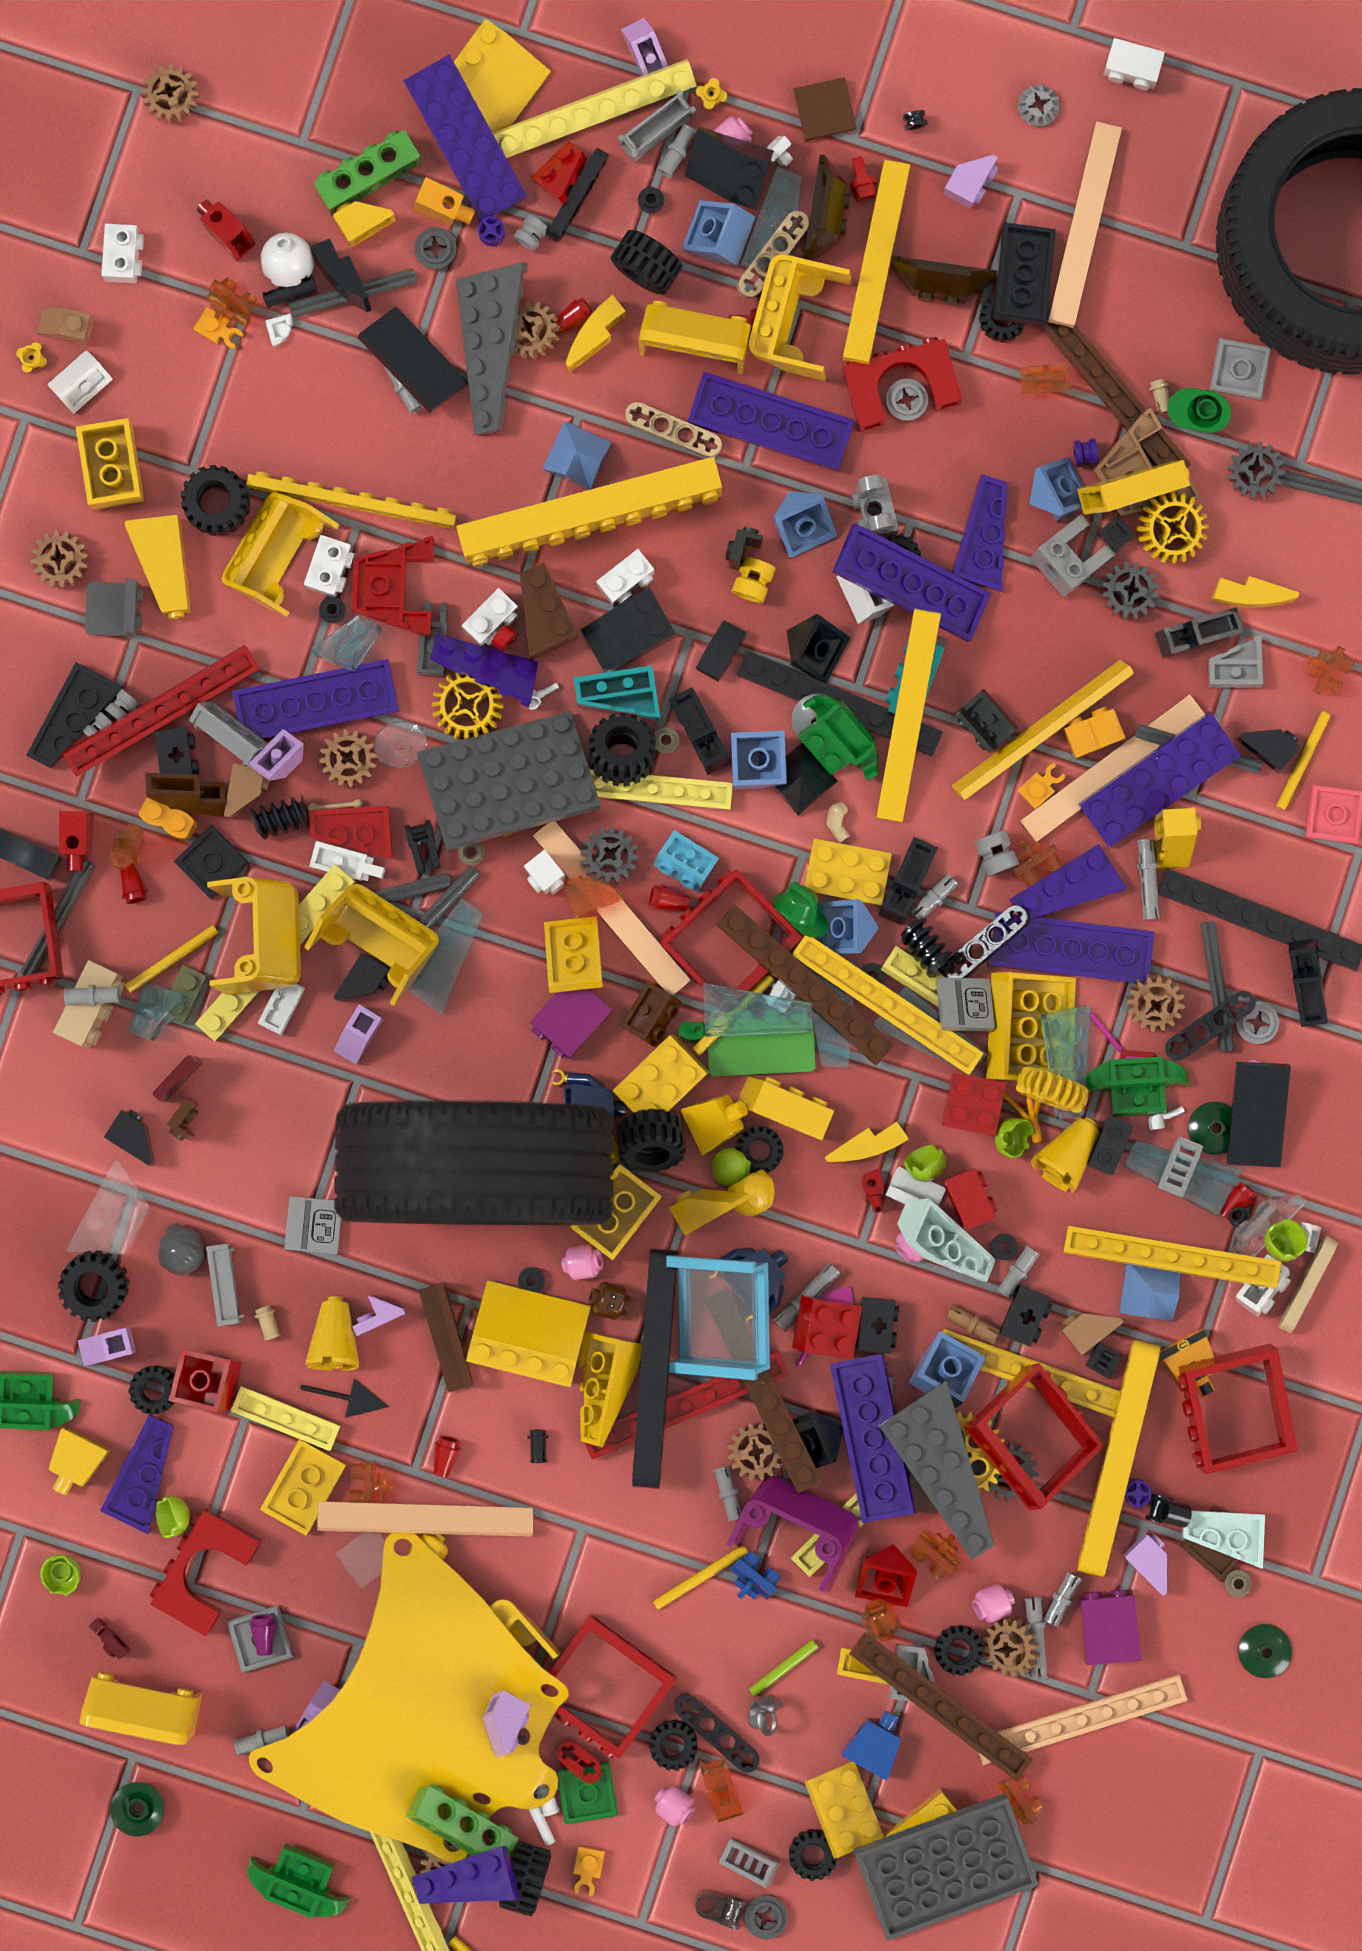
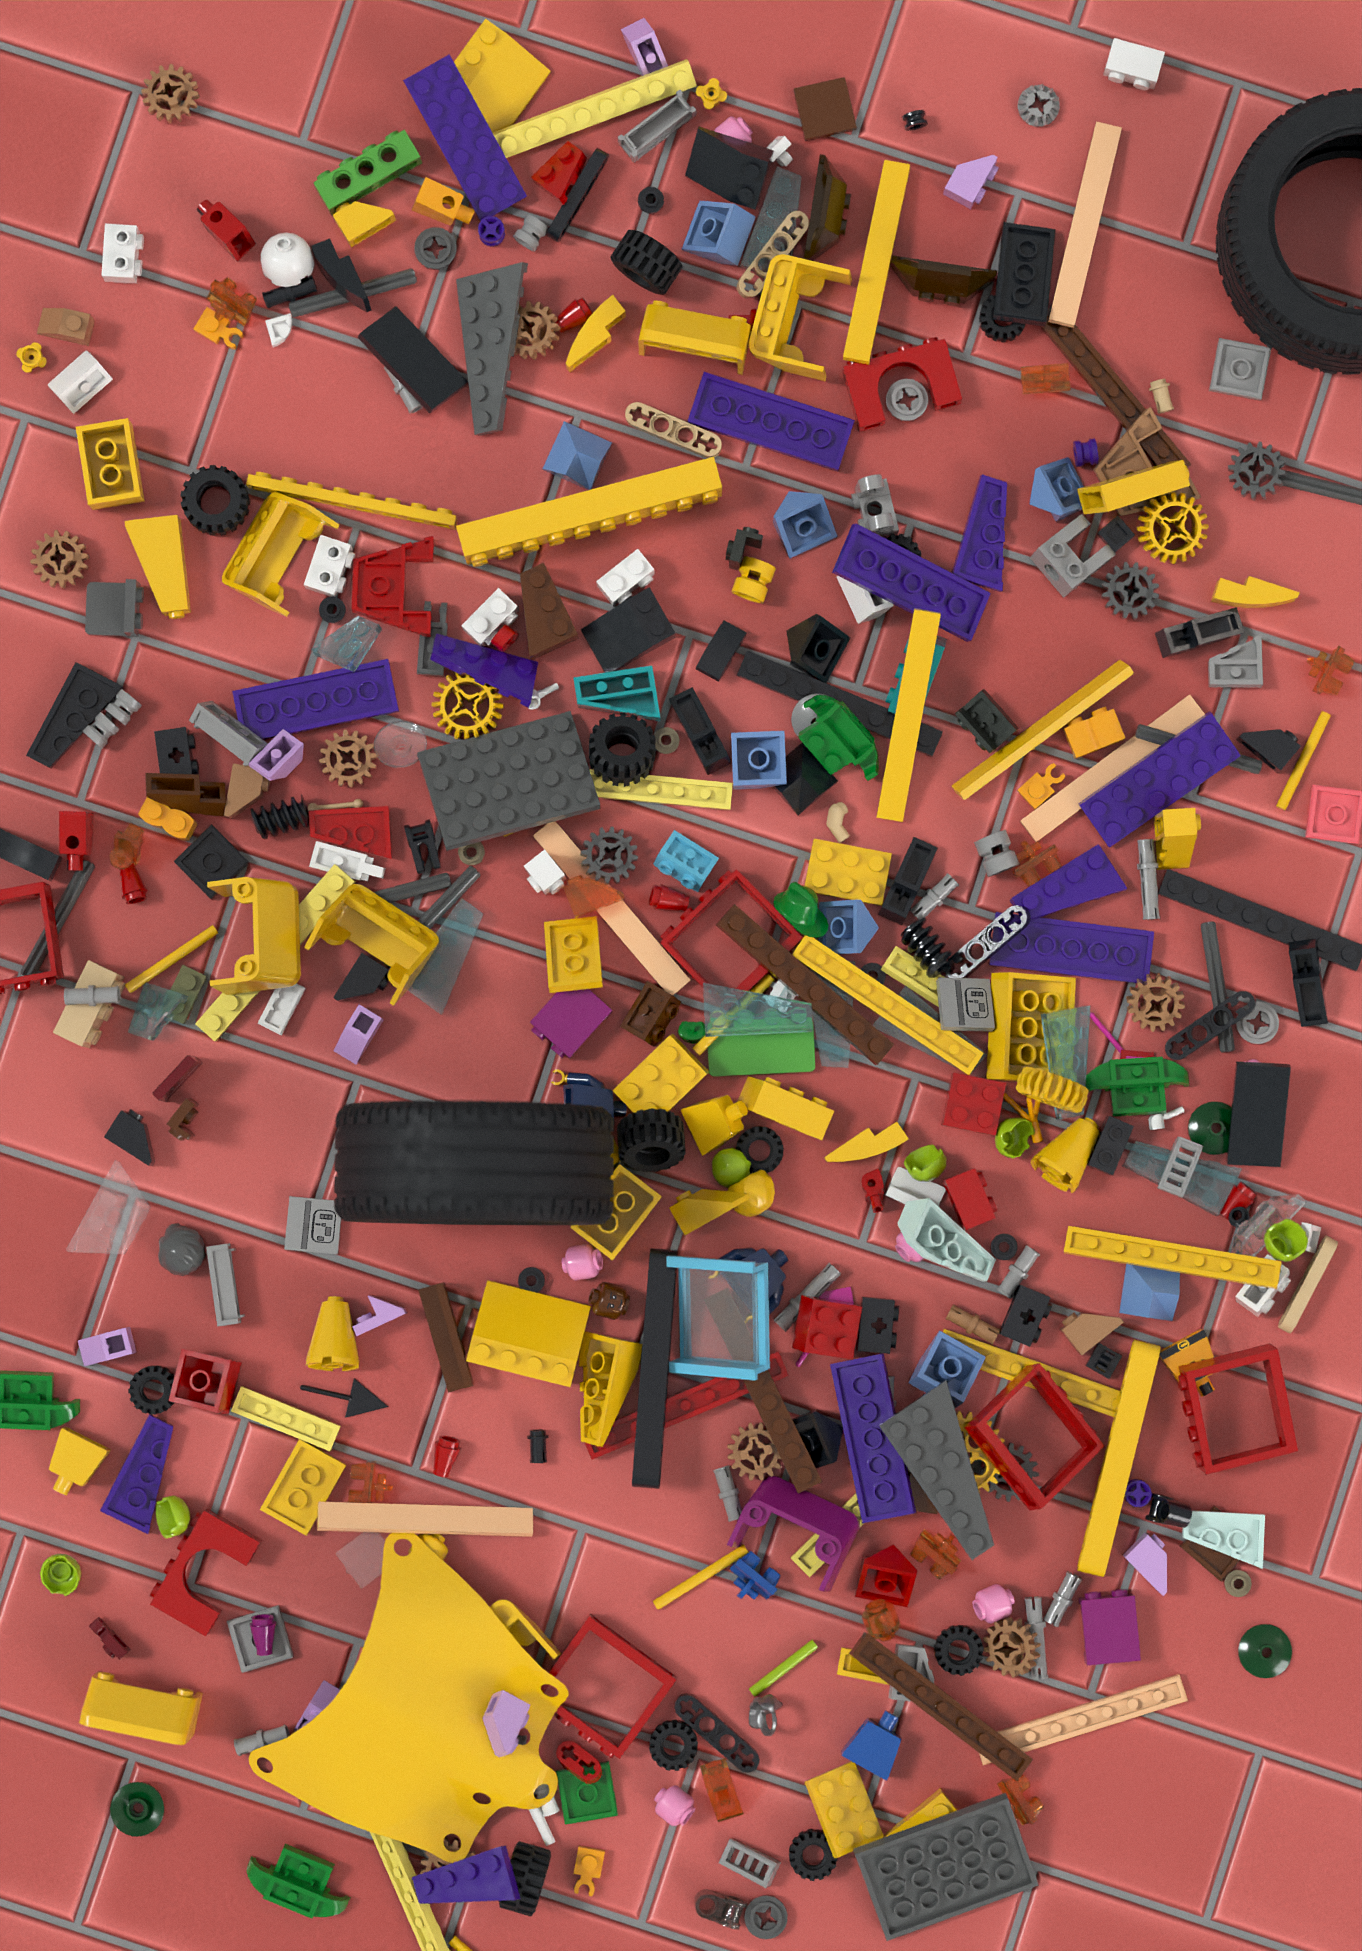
(82, 1304): black tyre -> none
(160, 710): red plate -> none
(267, 1322): tan pin -> none
(424, 1812): bright green brick -> none
(677, 151): light grey pin -> none
(862, 184): red piece -> none
(1199, 410): green piece -> none

